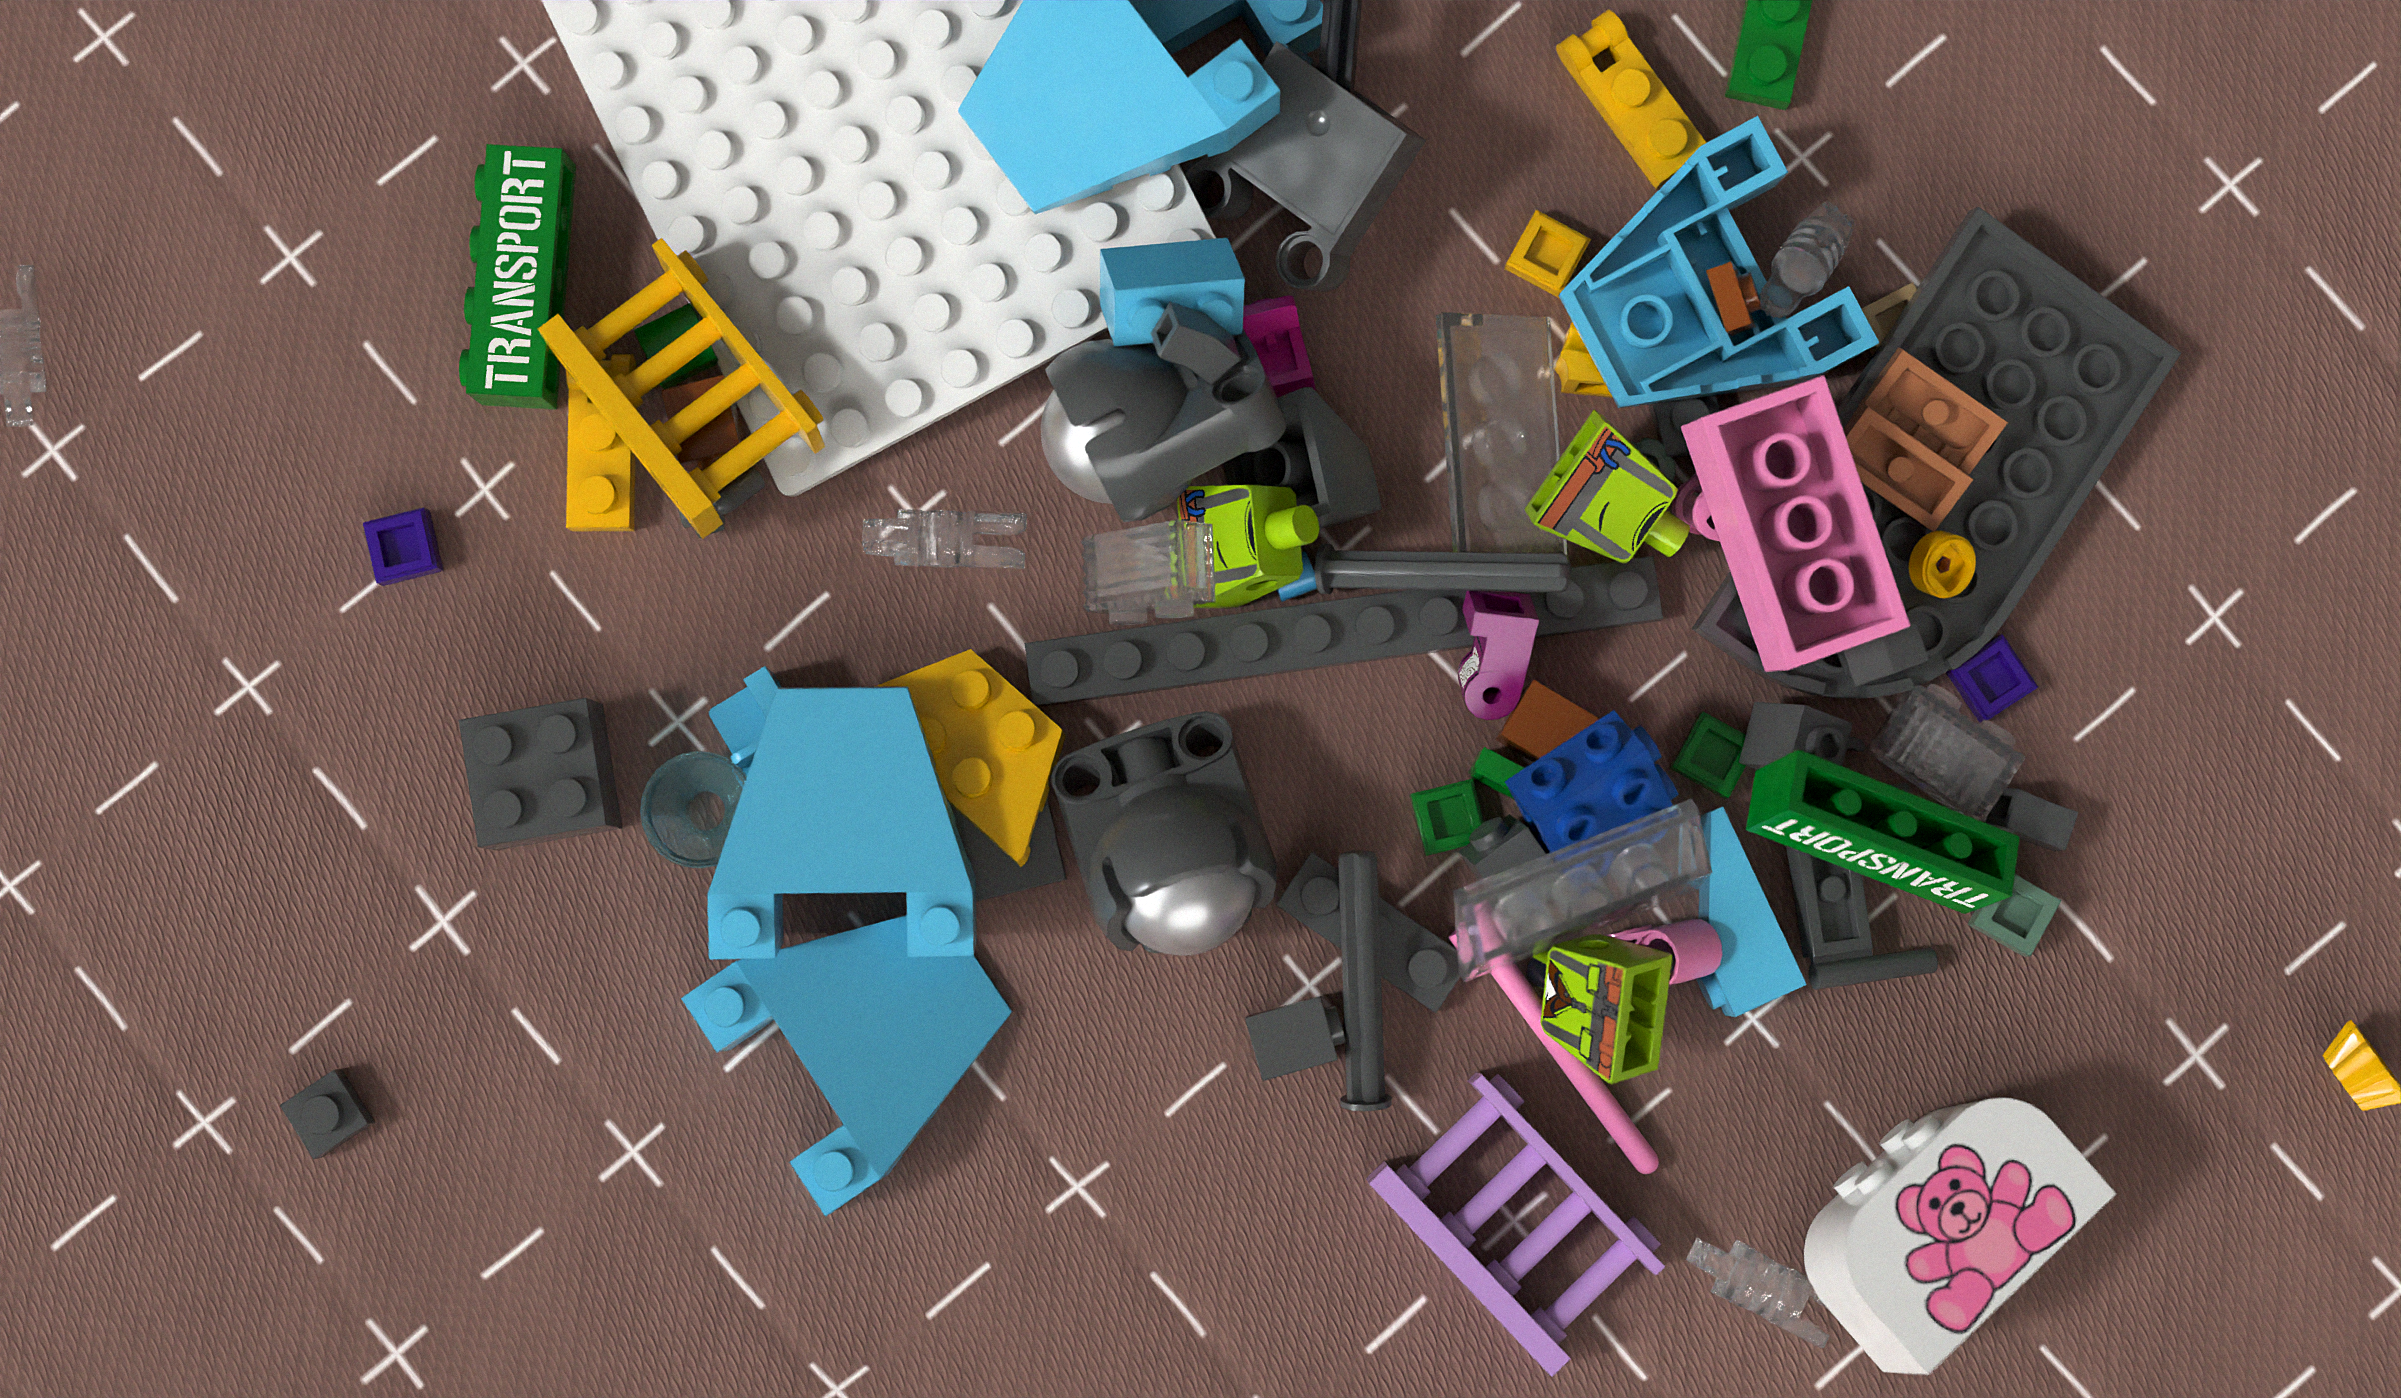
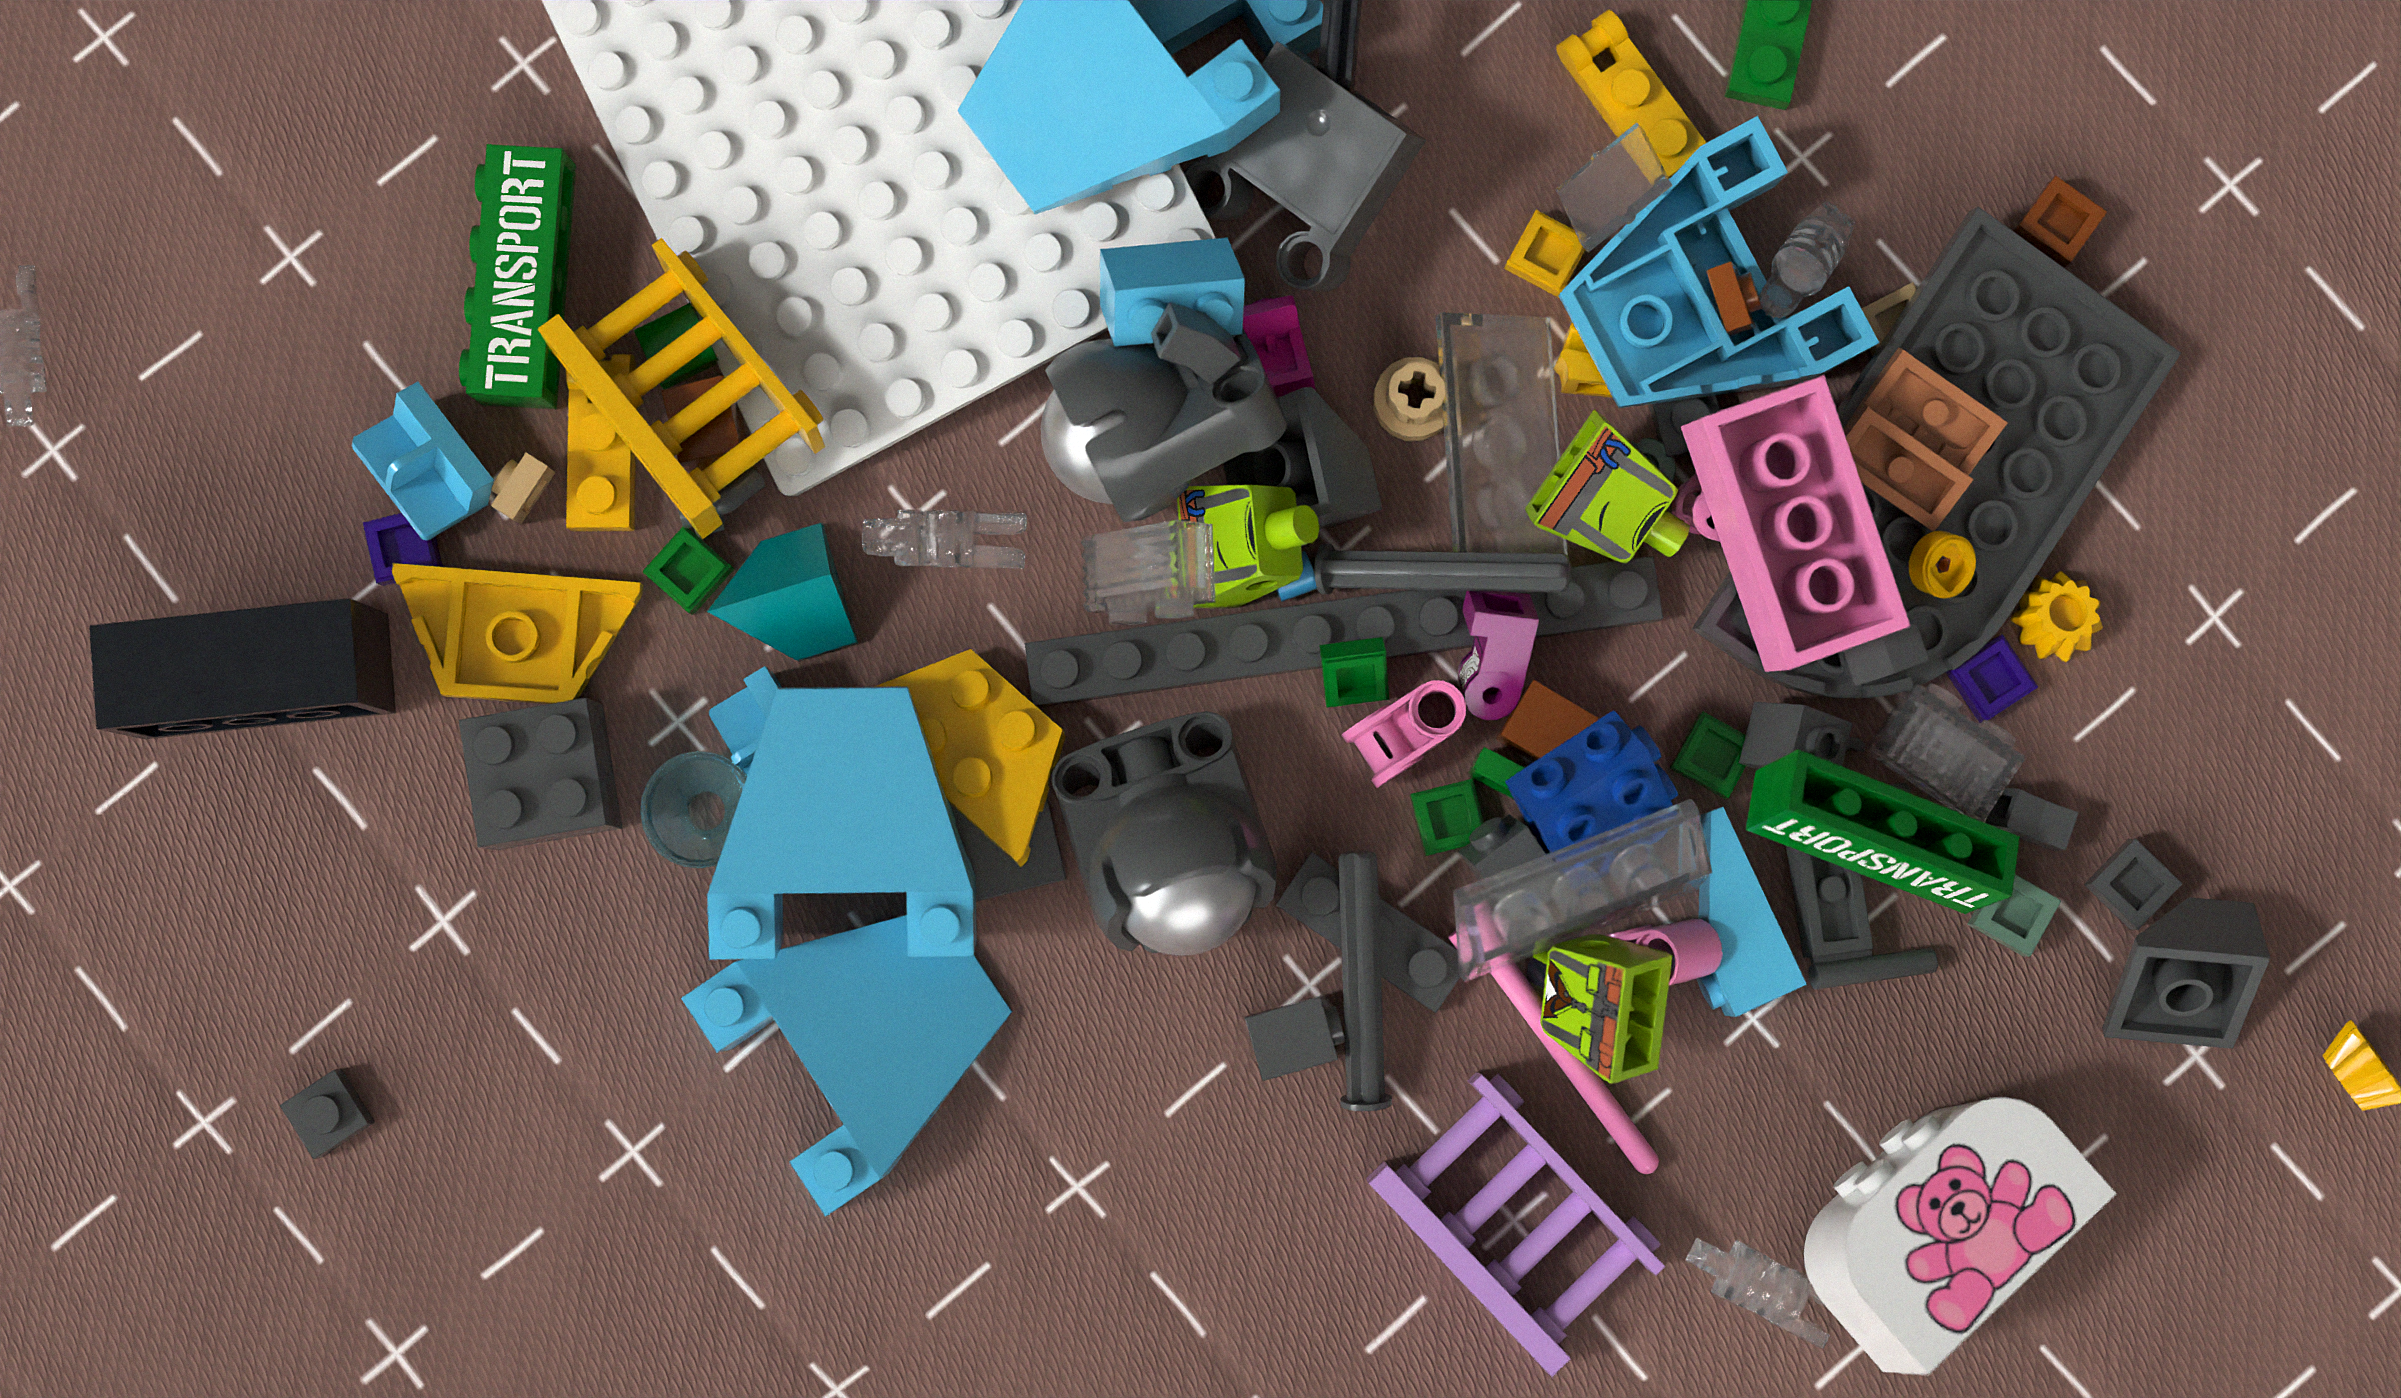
(242, 669): none -> black piece
(424, 464): none -> medium azure panel
(514, 631): none -> yellow wing
(520, 486): none -> tan plate
(688, 570): none -> green tile
(790, 596): none -> teal slope
(1354, 672): none -> green tile
(1392, 407): none -> tan piece
(1403, 731): none -> bright pink piece
(1613, 187): none -> clear piece
(2058, 616): none -> yellow piece
(2060, 221): none -> dark orange plate
(2133, 884): none -> dark grey plate
(2191, 976): none -> dark grey slope

